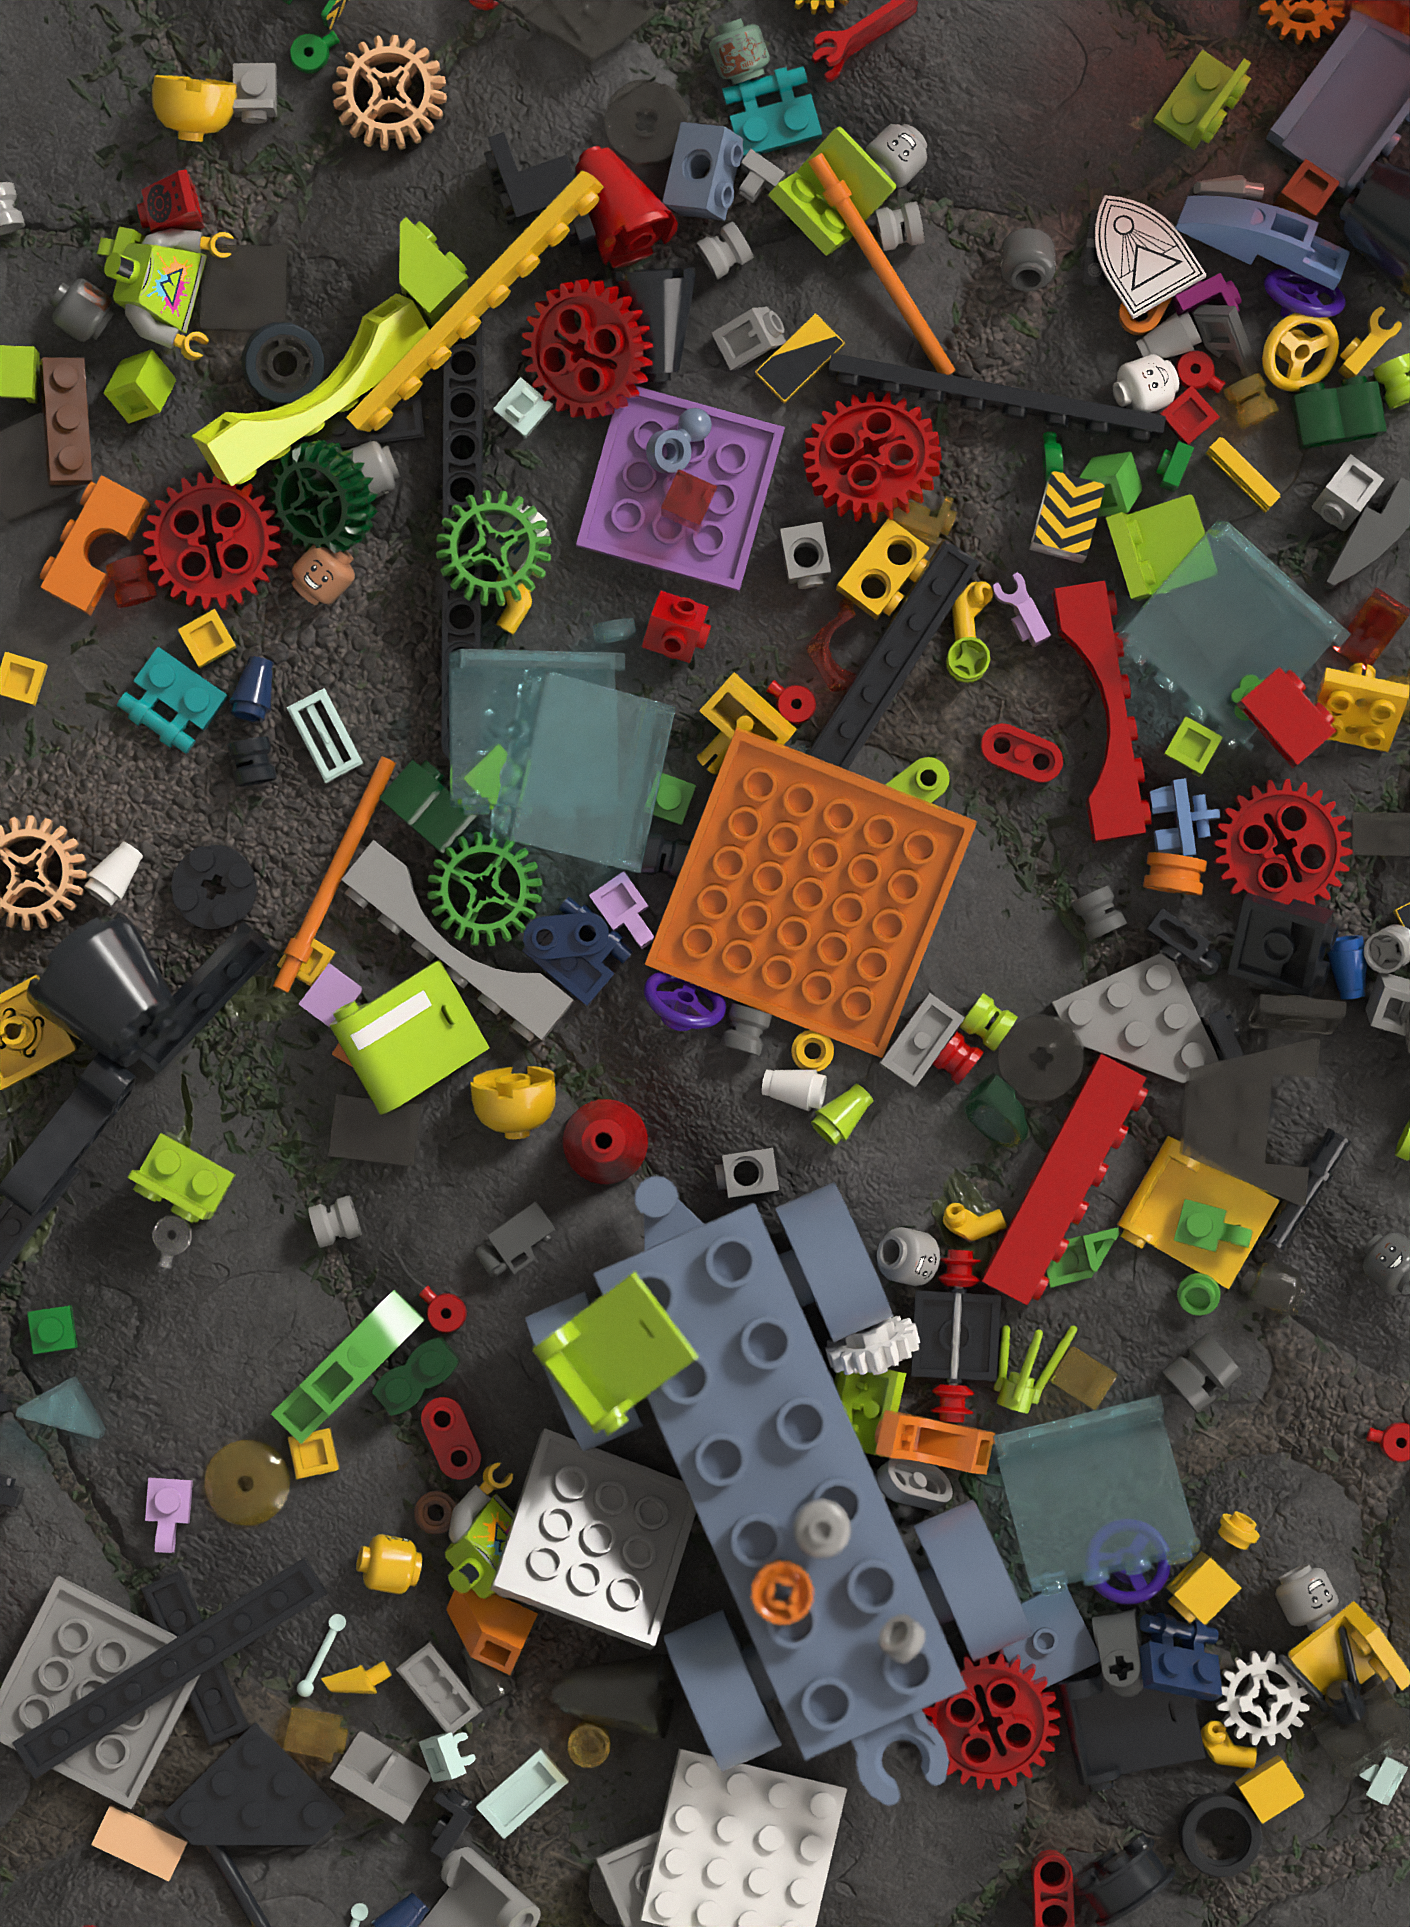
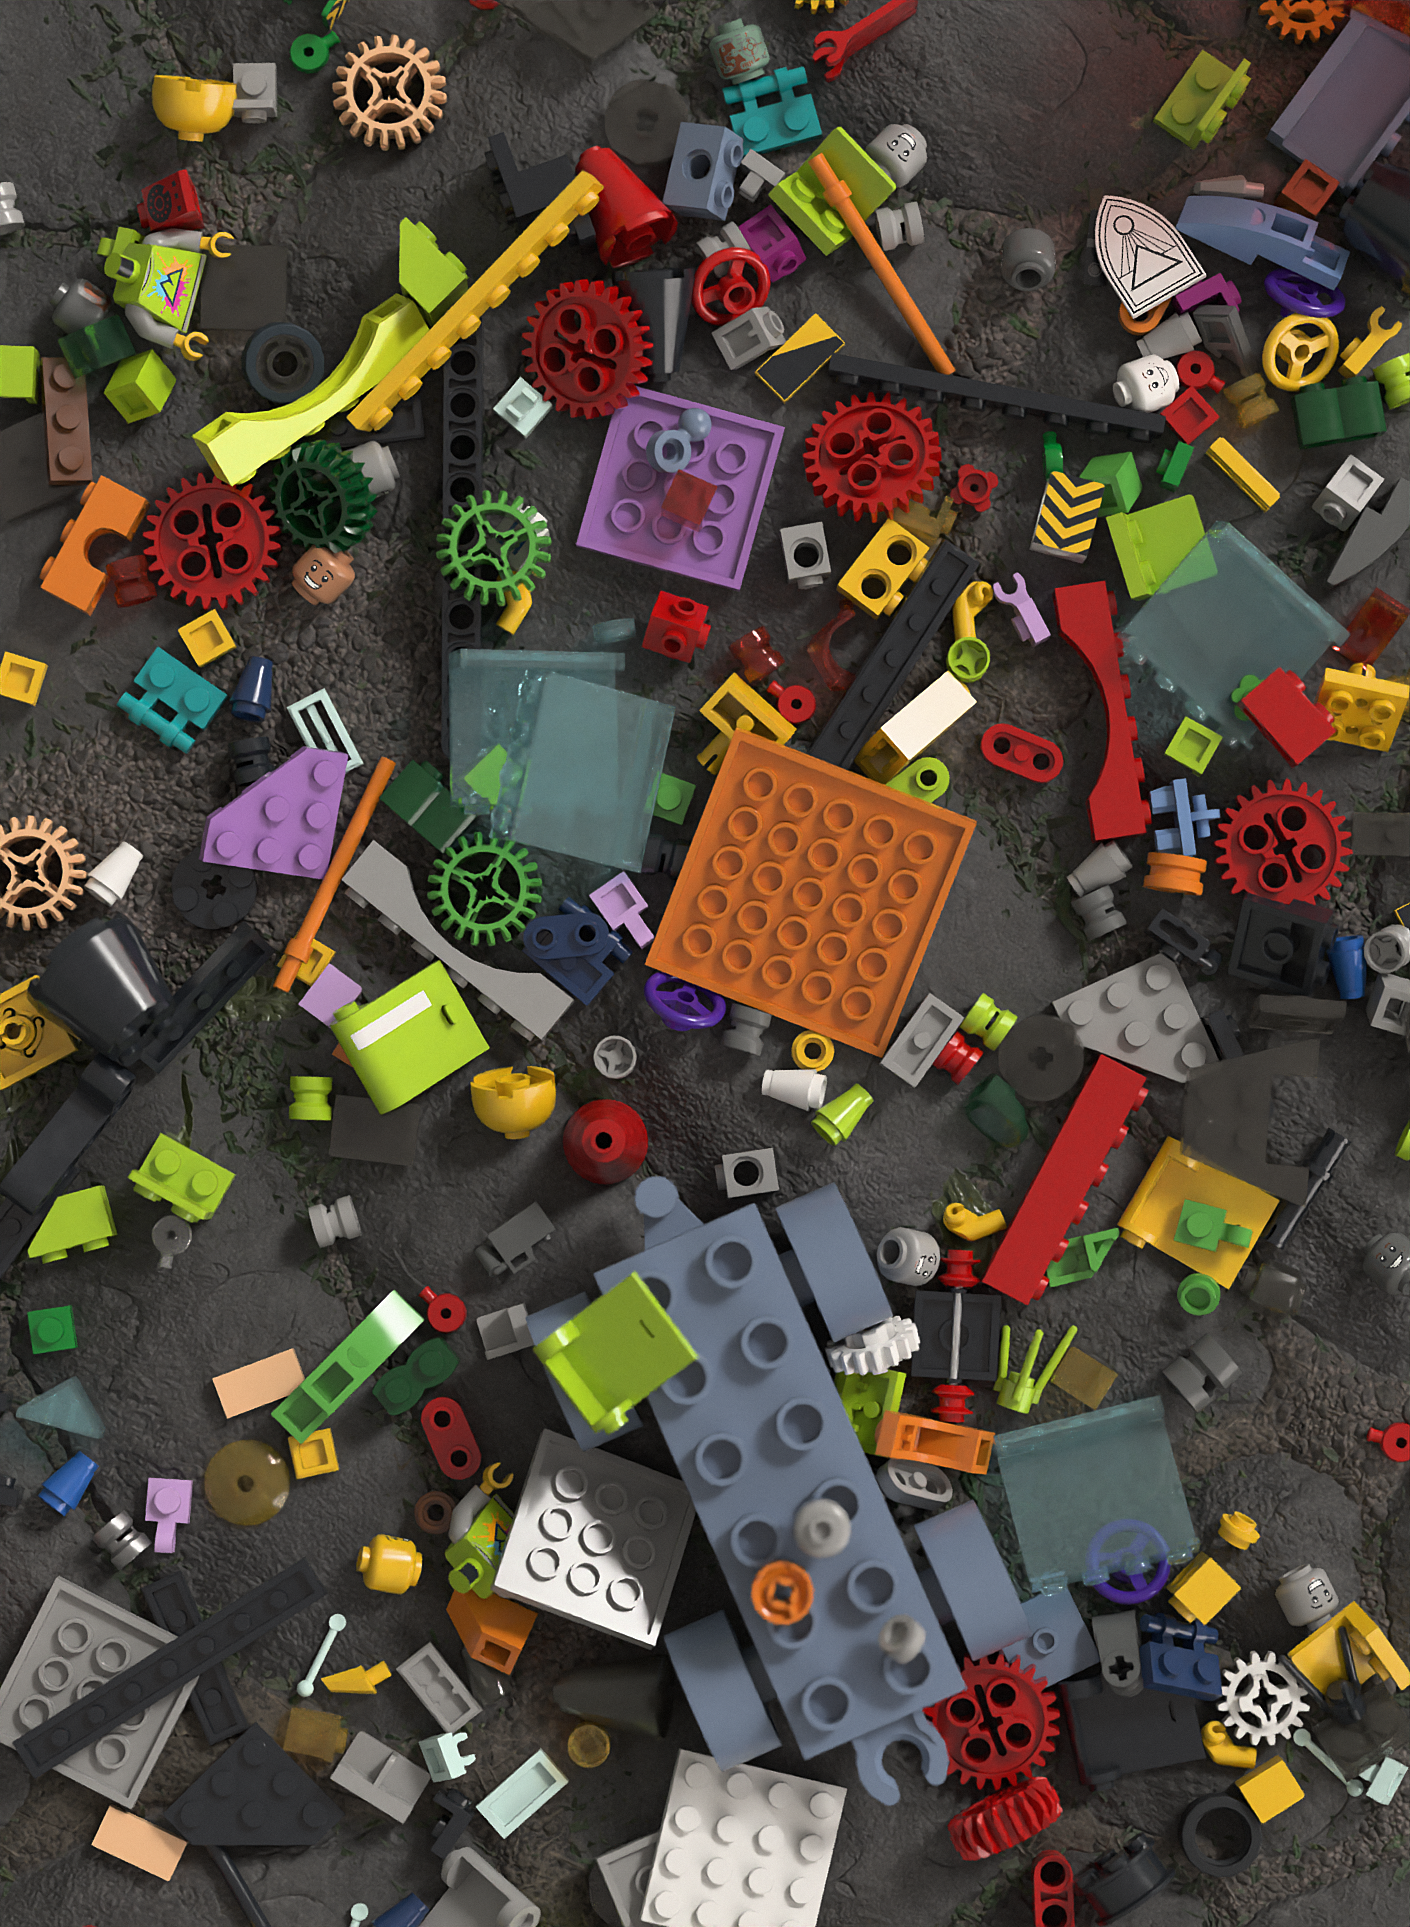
(67, 1485): none -> blue cone
(74, 1221): none -> lime slope
(96, 346): none -> clear green panel
(128, 1547): none -> flat silver wheel
(259, 1383): none -> light nougat tile
(282, 818): none -> medium lavender plate
(310, 1098): none -> lime wheel
(505, 1331): none -> light grey panel
(614, 1052): none -> light grey wheel
(742, 298): none -> red piece
(756, 654): none -> clear red wheel
(773, 242): none -> magenta bracket
(914, 728): none -> slope
(985, 484): none -> red plate
(1004, 1818): none -> red gear
(1100, 869): none -> light grey cone
(1302, 1738): none -> light aqua hinge

